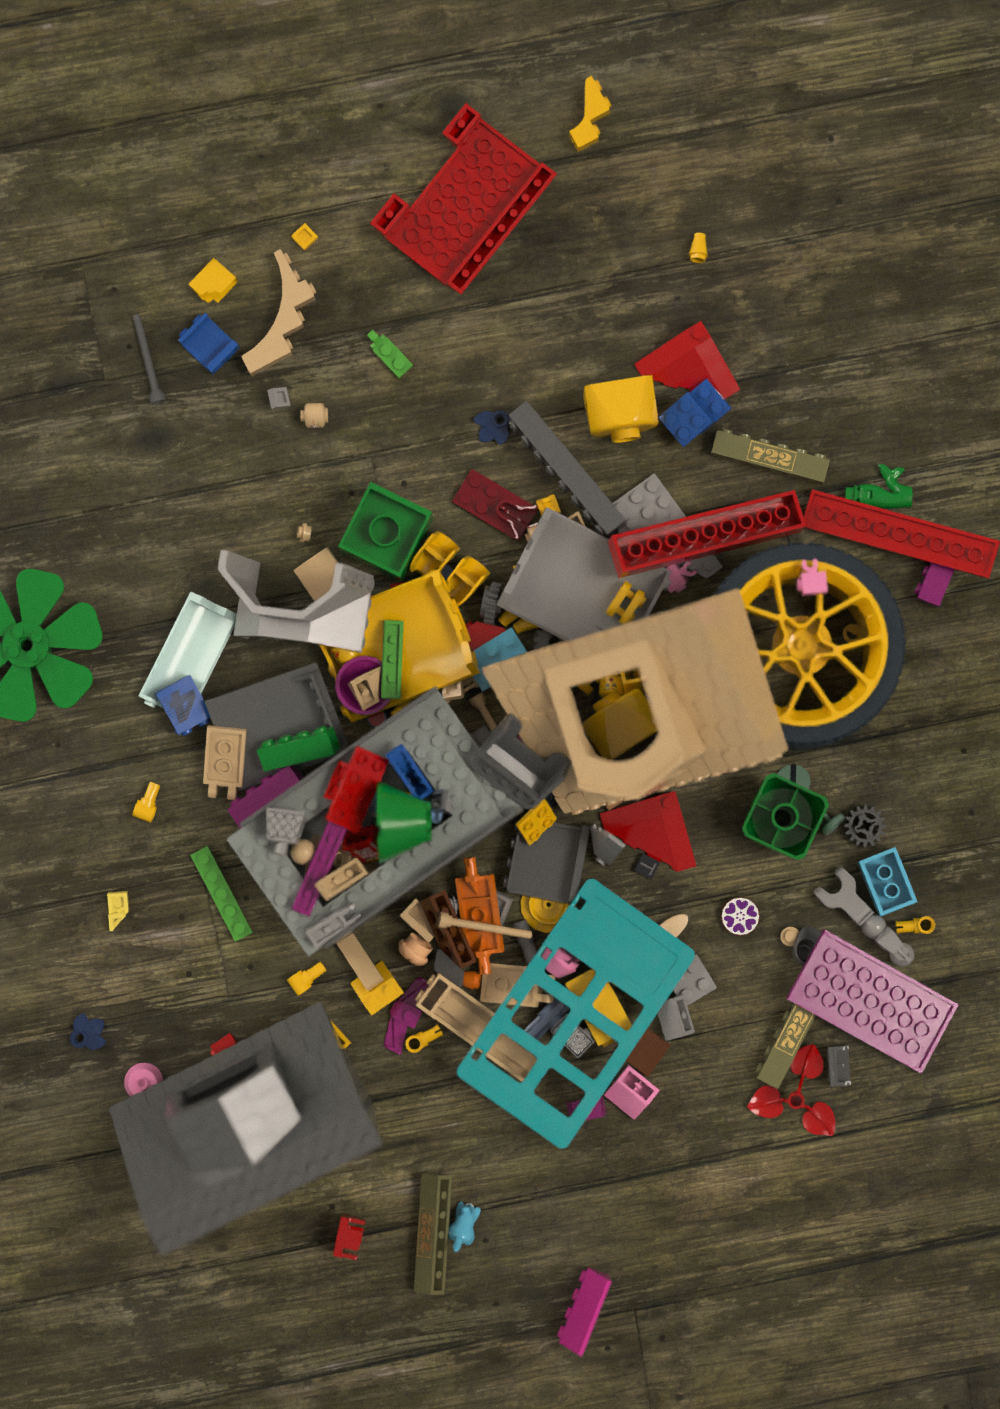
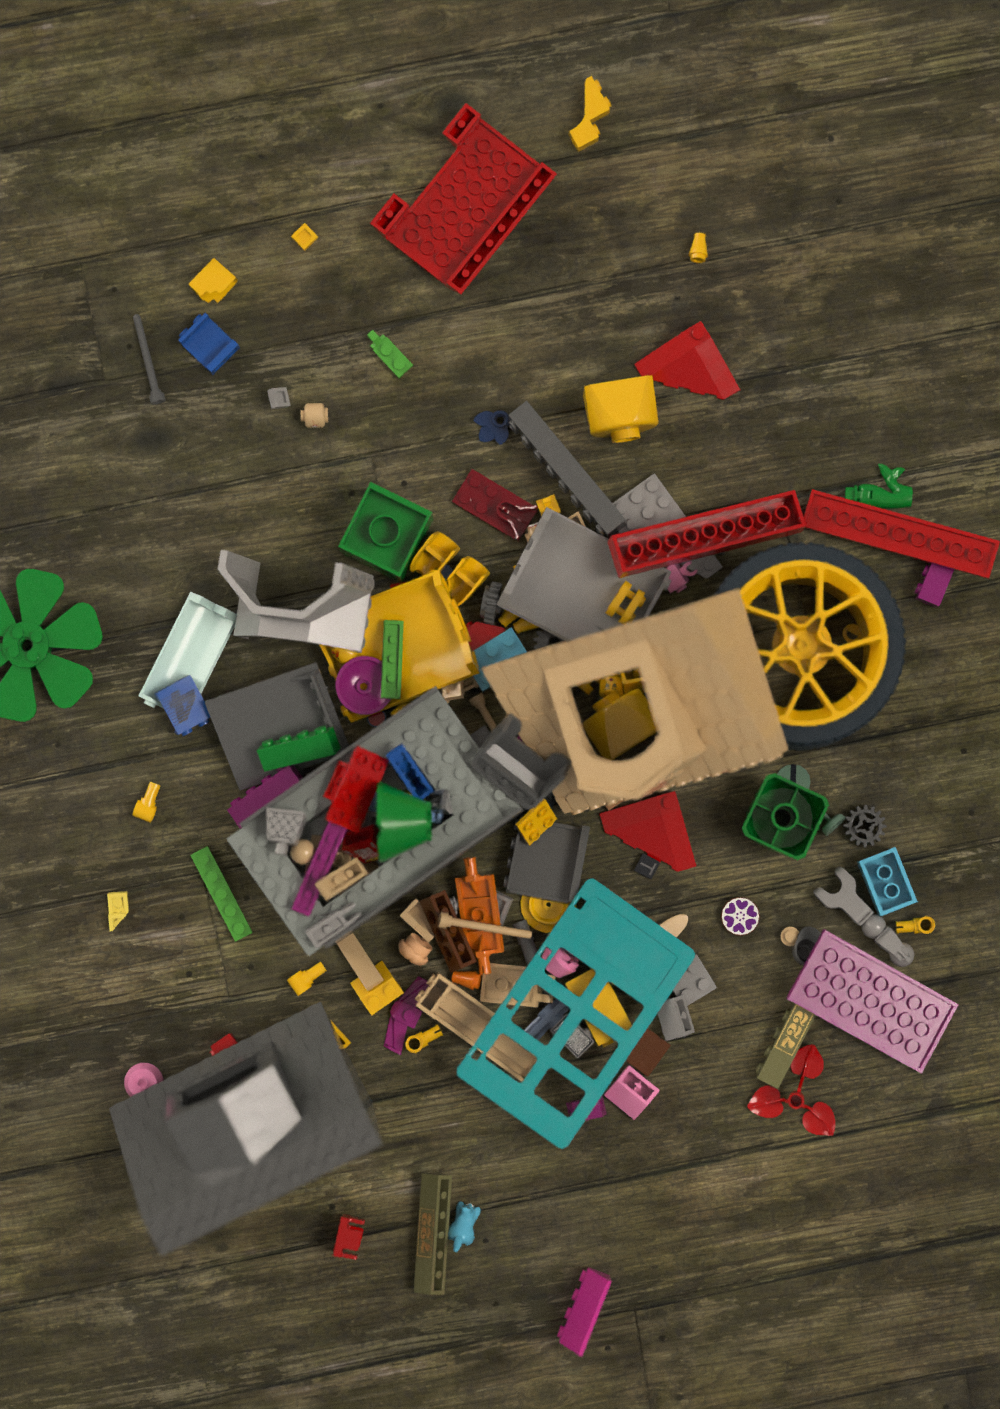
(89, 1030): dark blue plate -> none
(224, 759): tan tile -> none
(273, 346): tan arch -> none
(304, 533): tan plate -> none
(318, 573): tan slope -> none
(367, 688): tan slope -> none
(448, 968): dark grey slope -> none
(605, 845): light grey wedge -> none
(695, 412): blue bracket -> none
(770, 457): olive brick -> none
(812, 582): bright pink brick -> none
(838, 1066): dark grey hinge -> none

